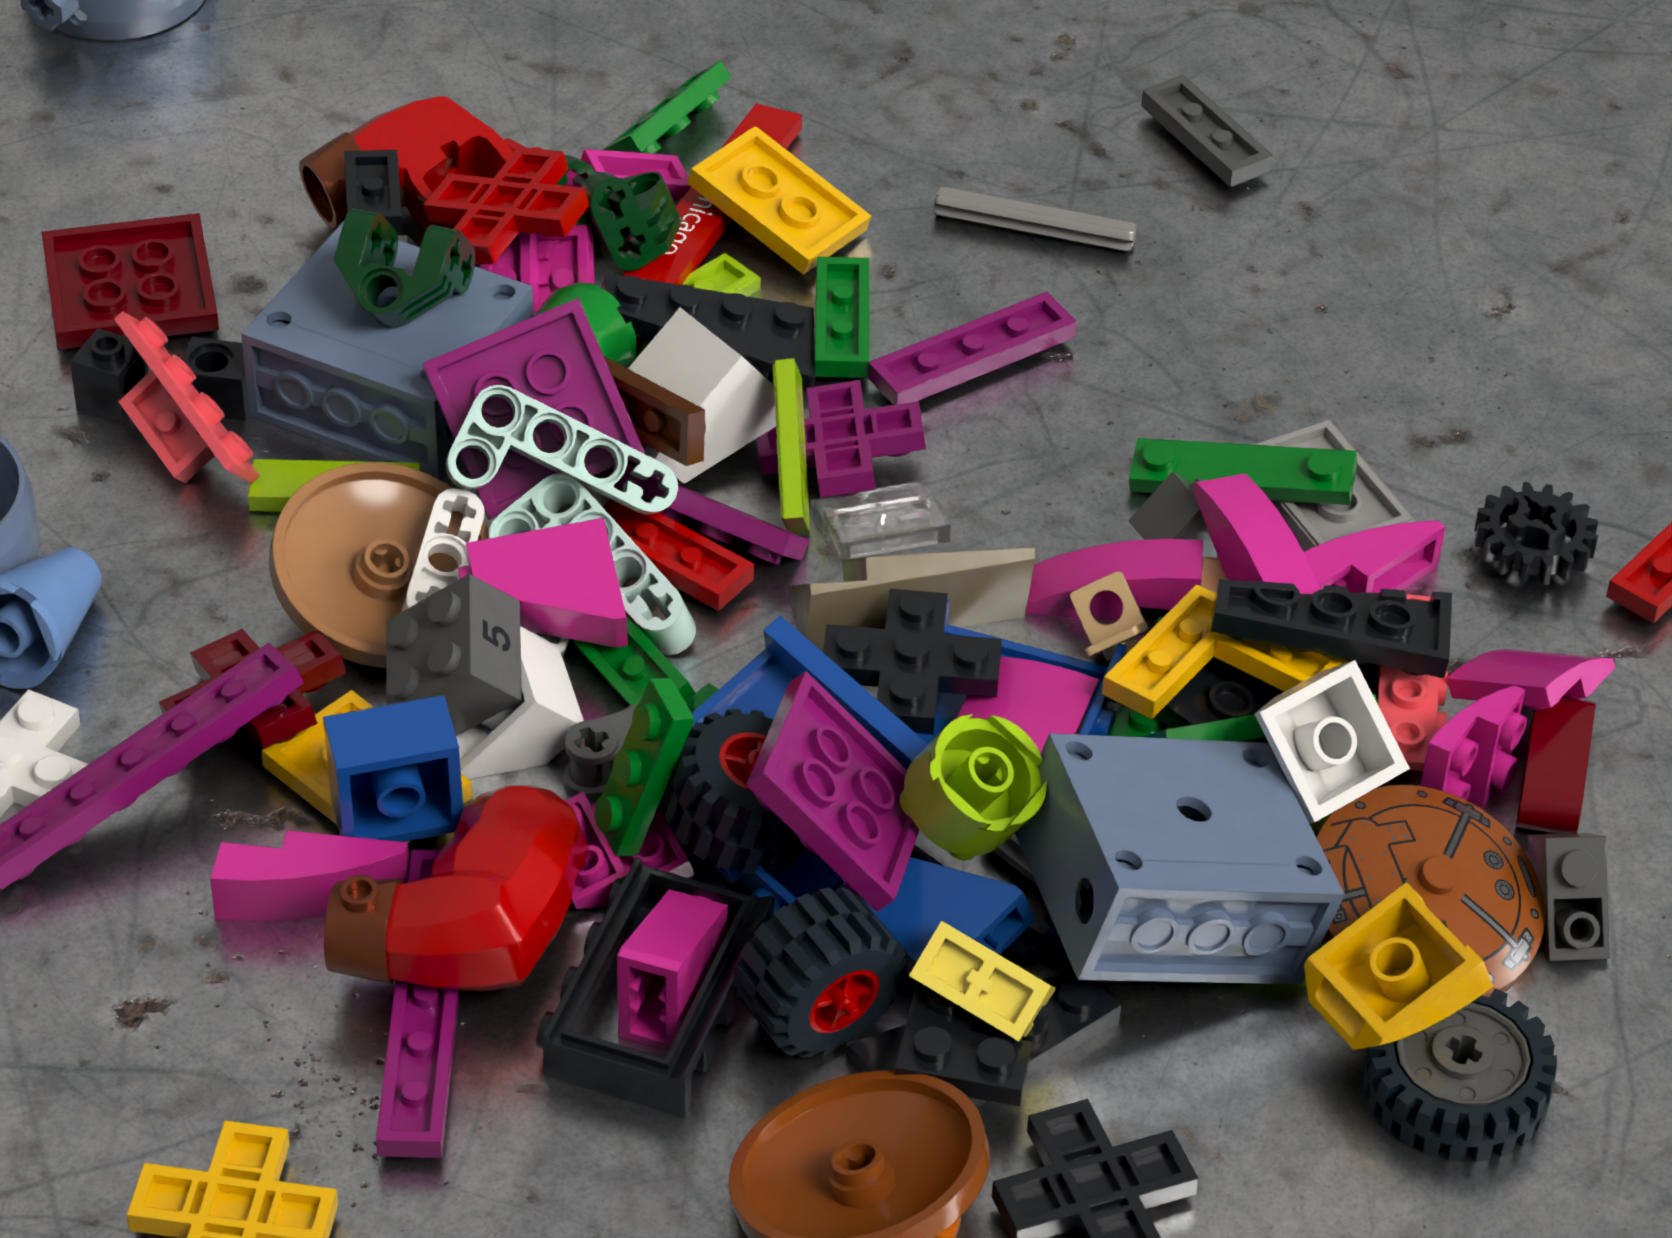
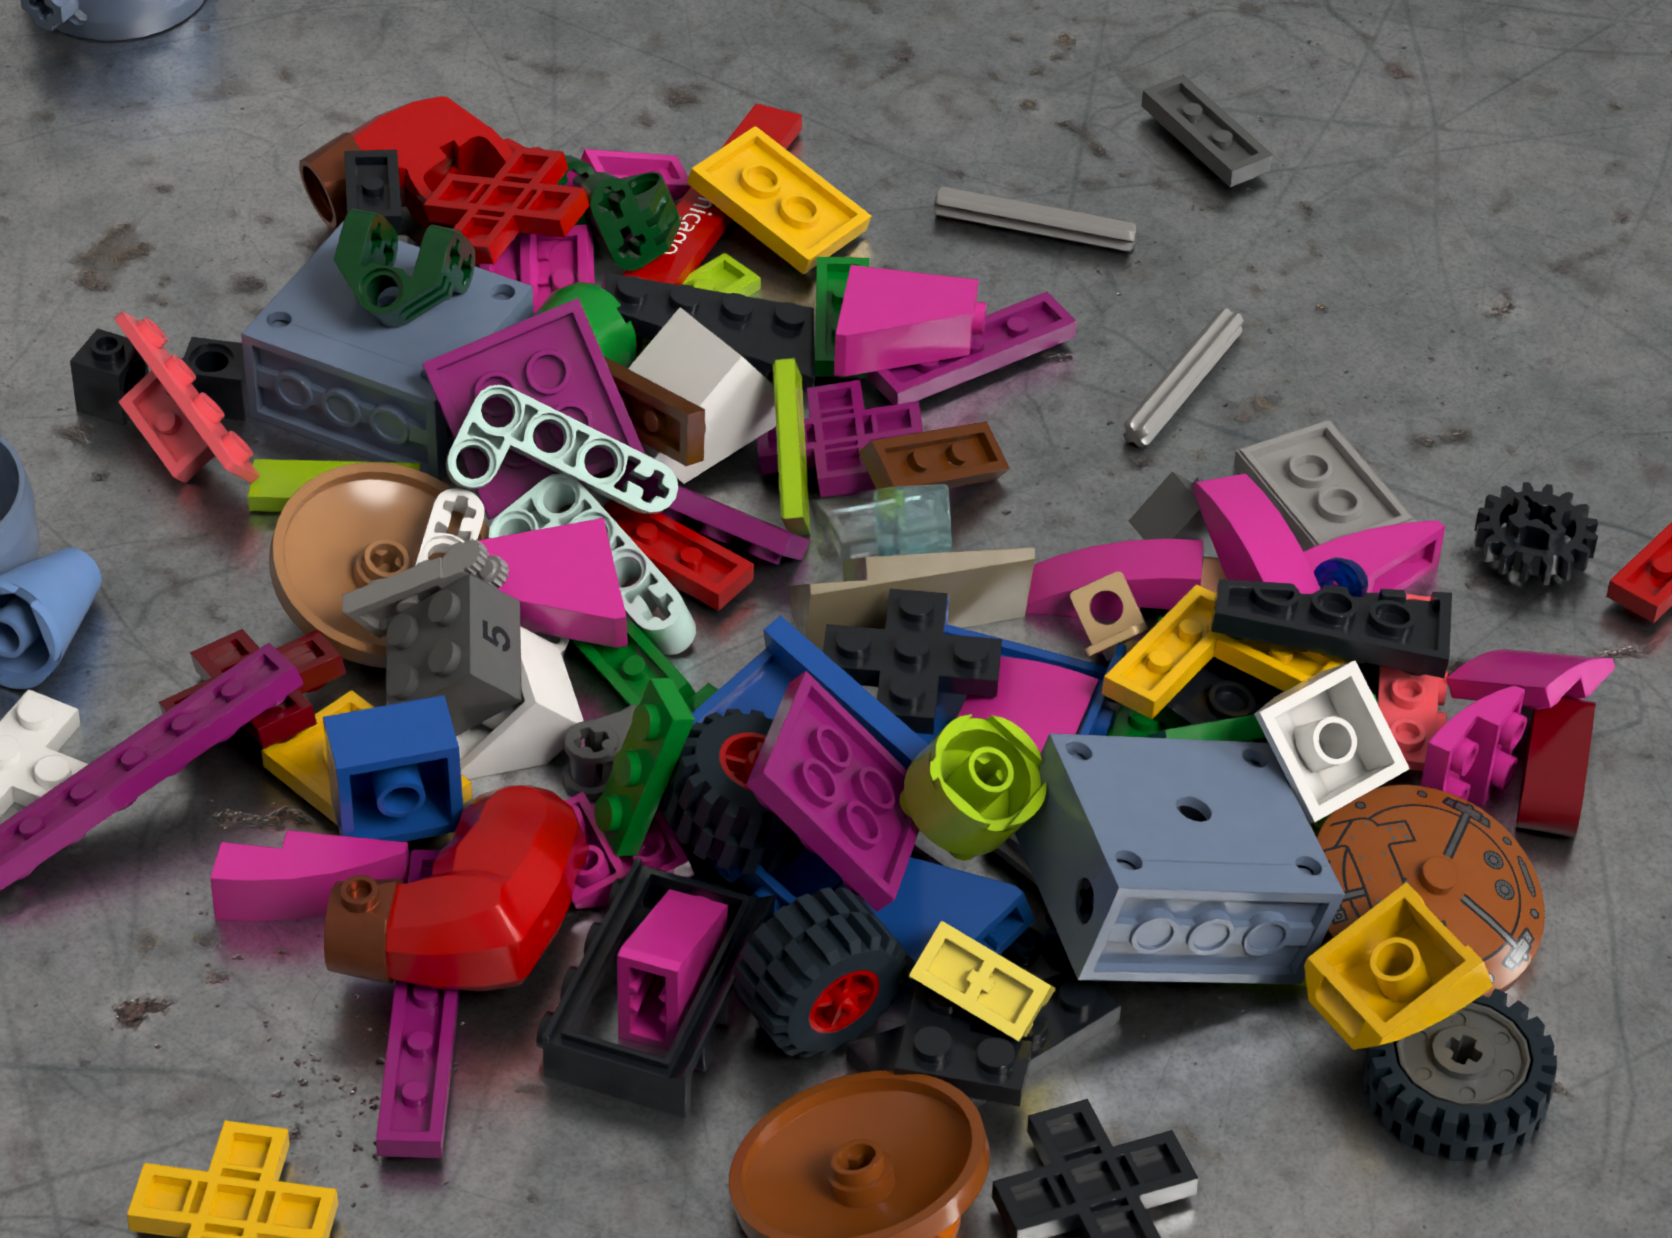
(132, 267): dark red plate -> none
(389, 596): none -> light grey hinge
(671, 113): green plate -> none
(904, 319): none -> dark pink slope
(913, 520): none -> clear light blue panel
(938, 456): none -> reddish brown plate
(1183, 377): none -> light grey axle
(1279, 471): green plate -> none
(1344, 573): none -> clear blue plate
(1573, 894): dark grey slope -> none

